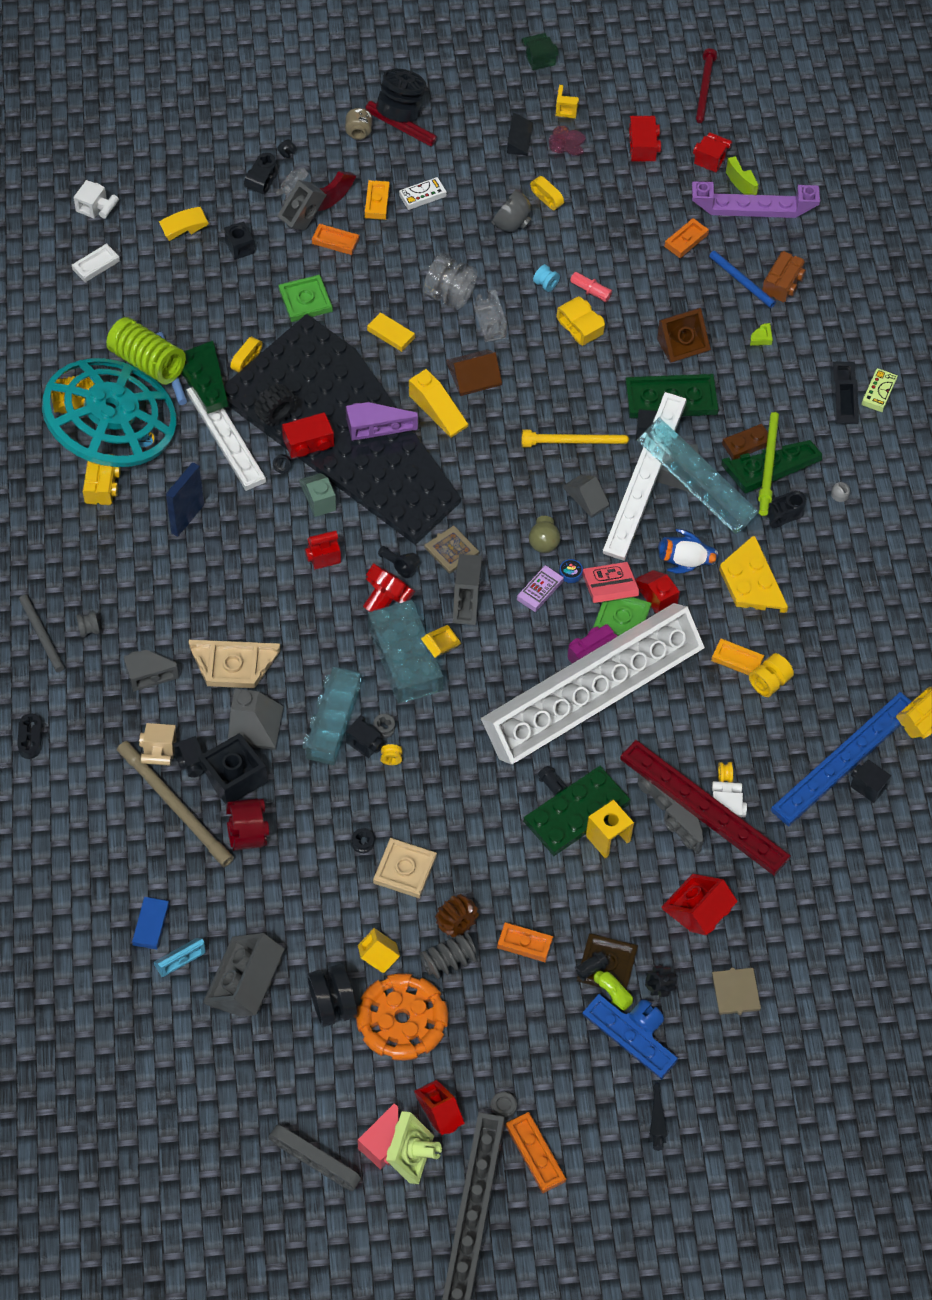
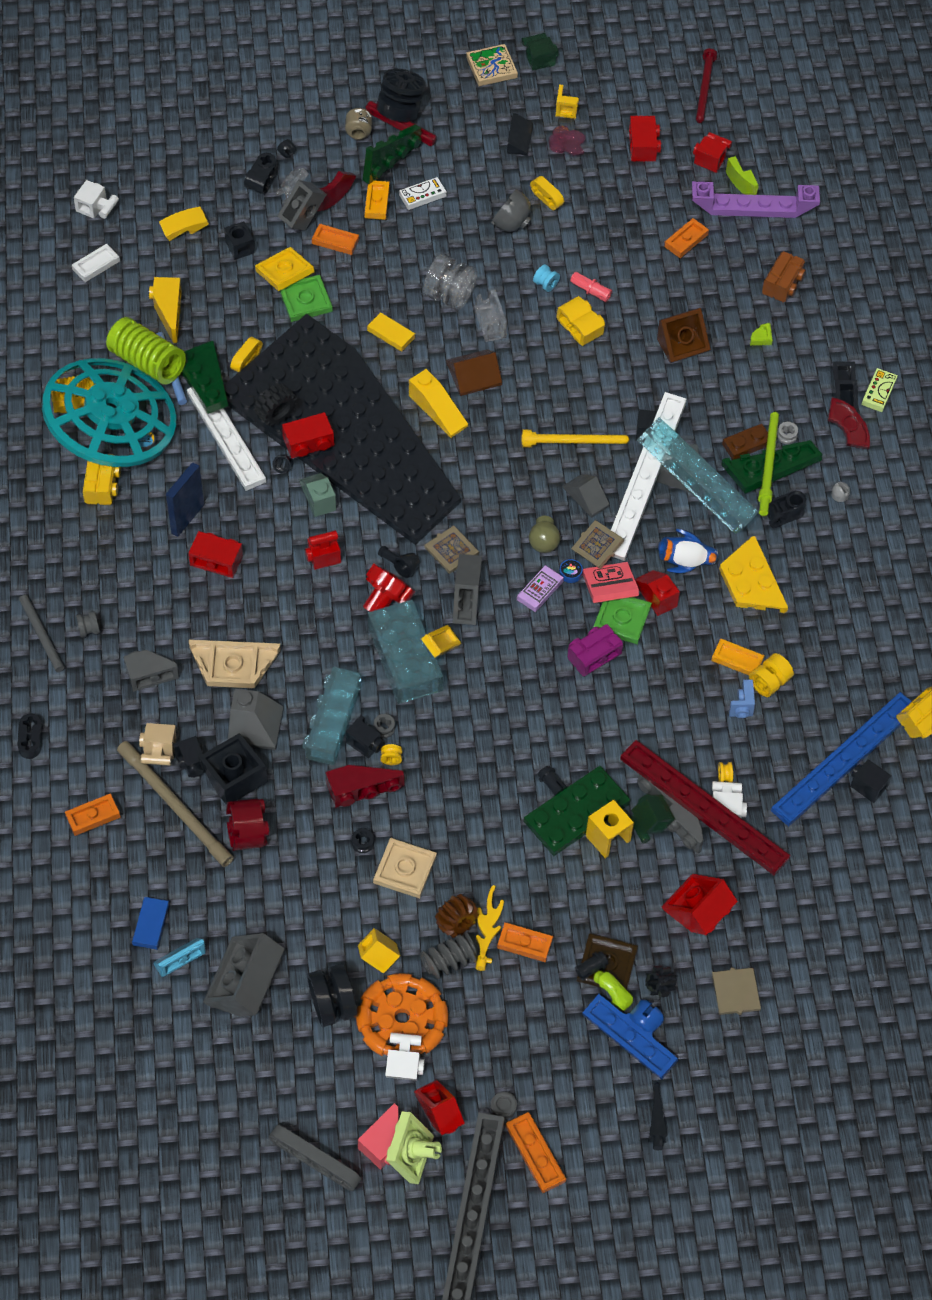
(92, 814): none -> orange plate
(167, 302): none -> yellow slope
(215, 554): none -> red brick
(284, 268): none -> yellow tile
(360, 782): none -> dark red slope
(374, 420): medium lavender slope -> none
(386, 154): none -> dark green wing
(403, 1063): none -> white brick
(486, 924): none -> yellow piece
(491, 65): none -> tan tile
(592, 683): white brick -> none
(597, 544): none -> dark tan piece
(648, 392): dark green plate -> none
(651, 816): none -> clear green brick
(742, 279): blue piece -> none
(745, 705): none -> medium blue bracket
(790, 437): none -> light grey bush
(850, 422): none -> dark red tile

